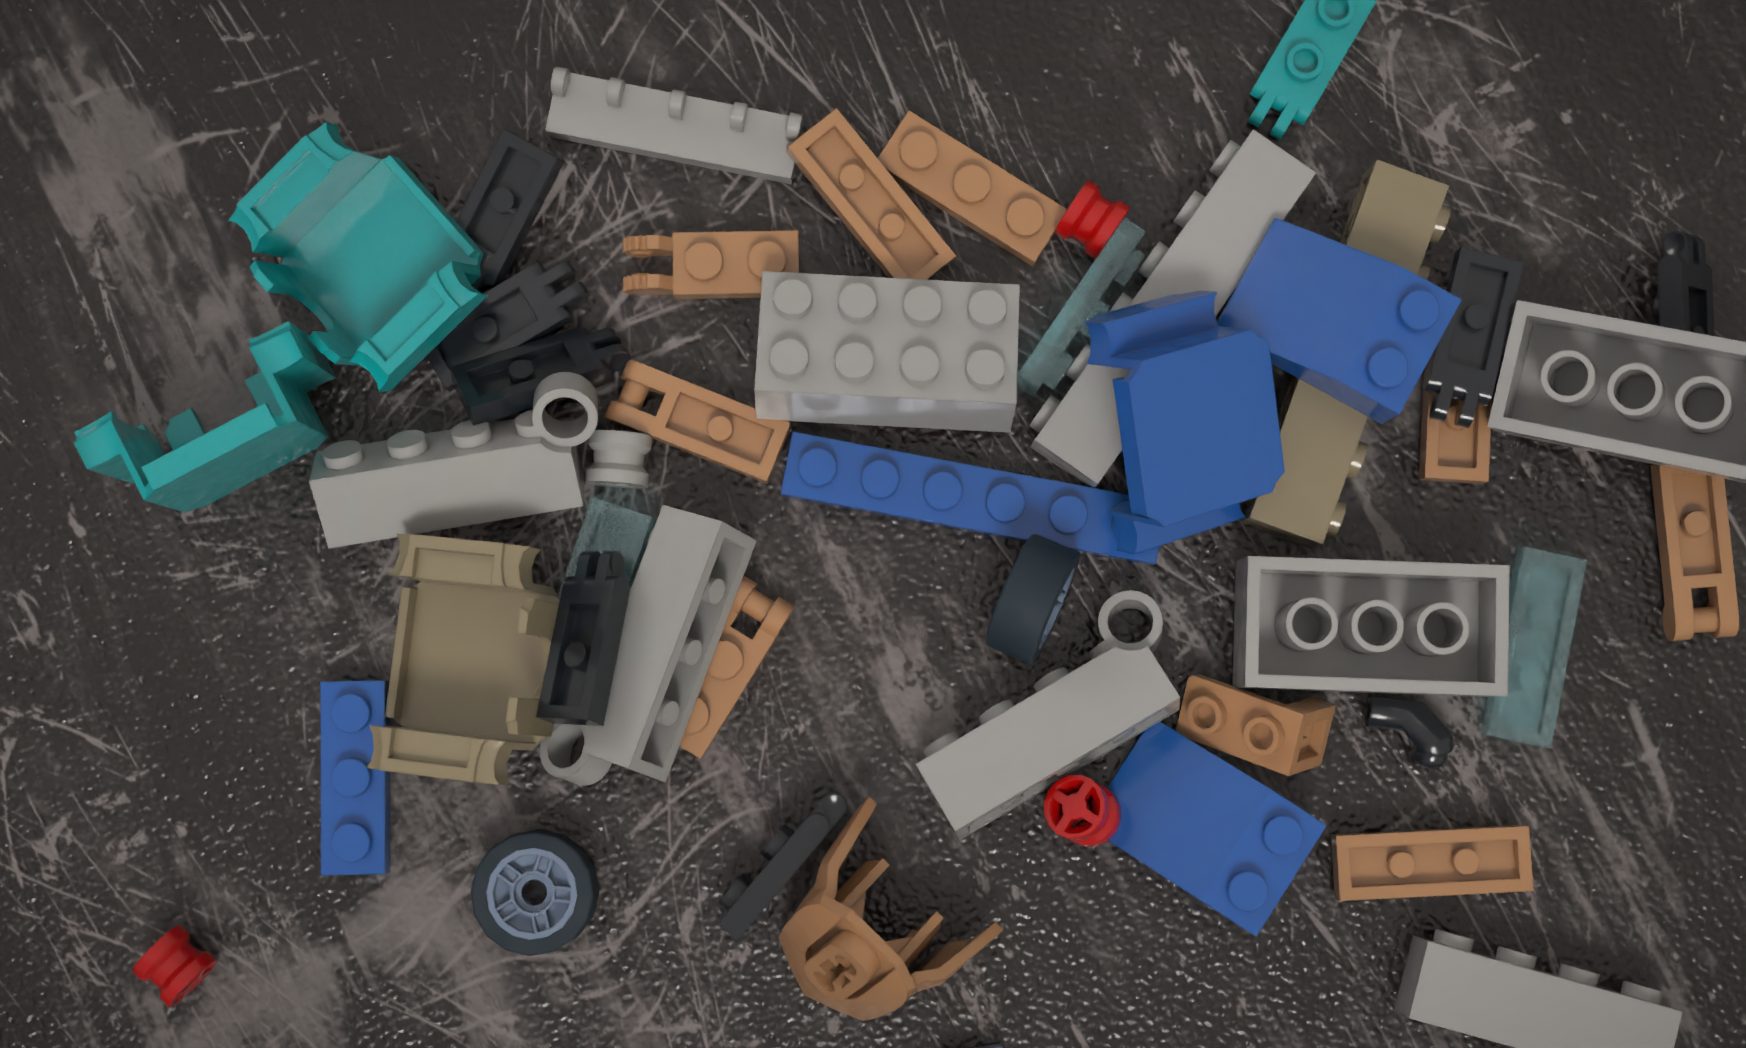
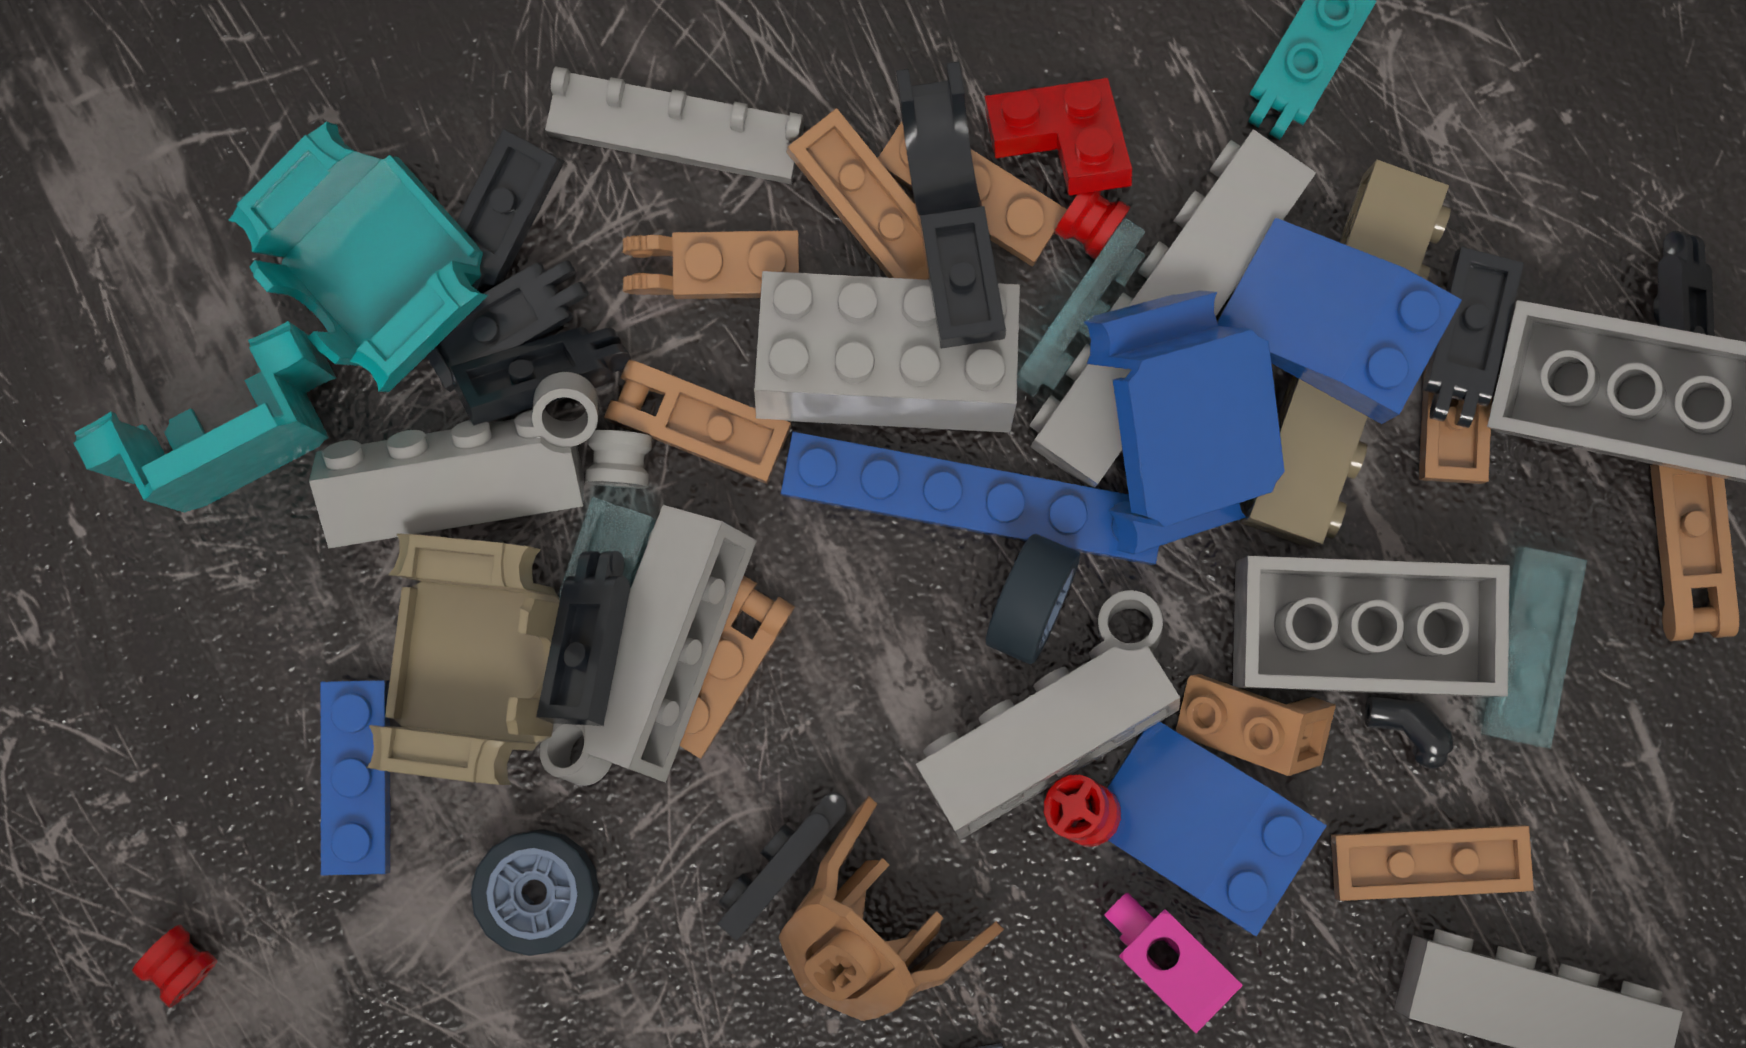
(950, 211): none -> black piece
(1068, 117): none -> red plate
(1195, 985): none -> dark pink torso

